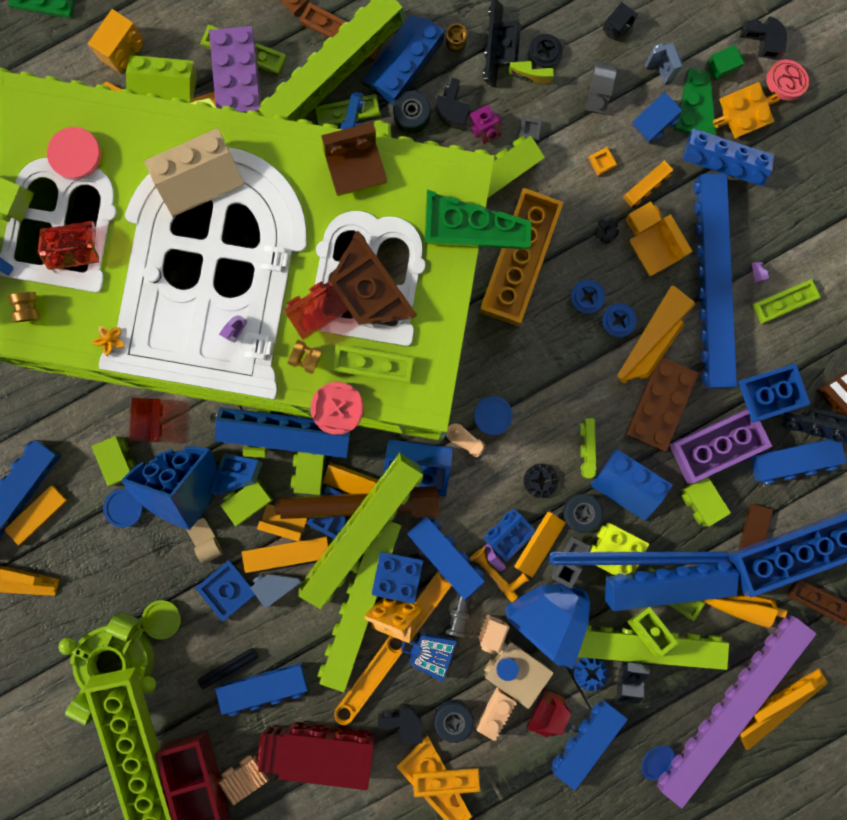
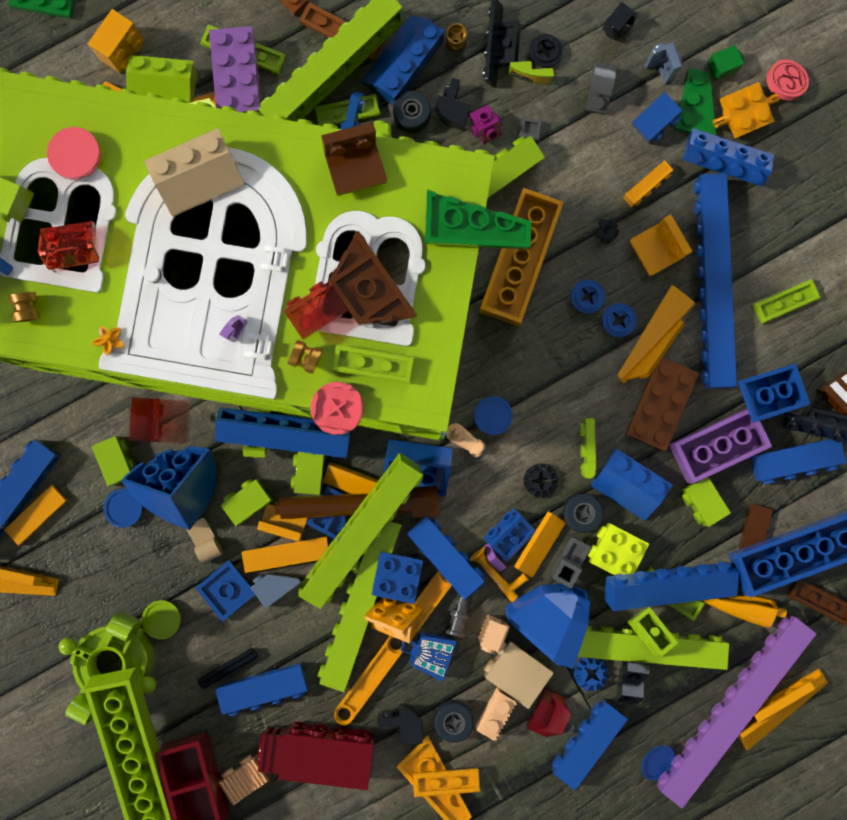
(235, 473): blue wing -> none
(507, 669): blue tile -> none
(602, 161): light orange tile -> none
(637, 558): blue axle -> none
(643, 218): light orange brick -> none
(759, 274): medium lavender tile -> none
(770, 34): black brick -> none

